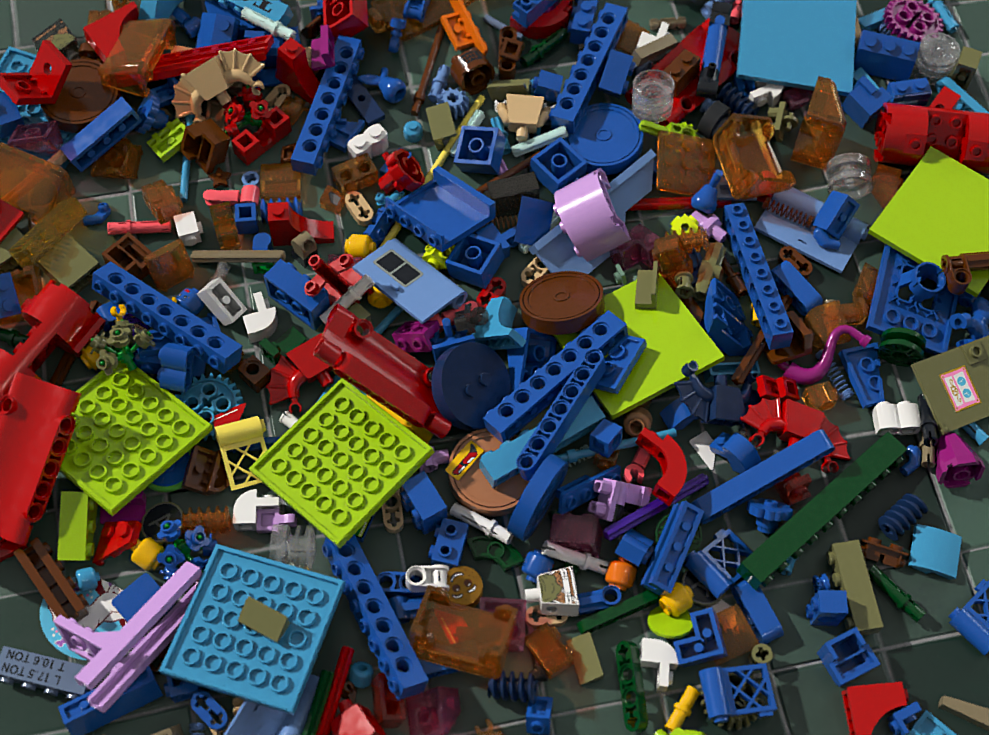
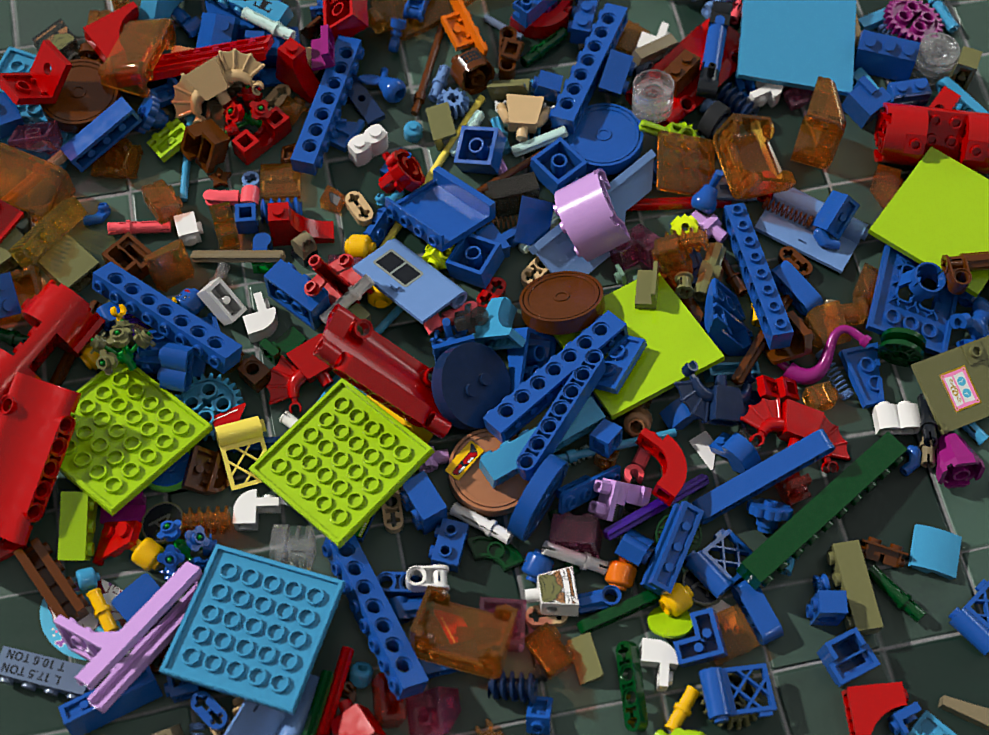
(102, 610): none -> yellow pin
(263, 619): olive slope -> none
(268, 517): lavender plate -> none
(353, 171): clear orange brick -> none
(414, 336): magenta bracket -> none
(465, 586): pearl gold head -> none
(673, 23): dark tan axle -> none
(762, 650): olive bush -> none
(782, 120): olive hips -> none
(850, 175): clear wheel -> none
(901, 516): dark blue piece -> none

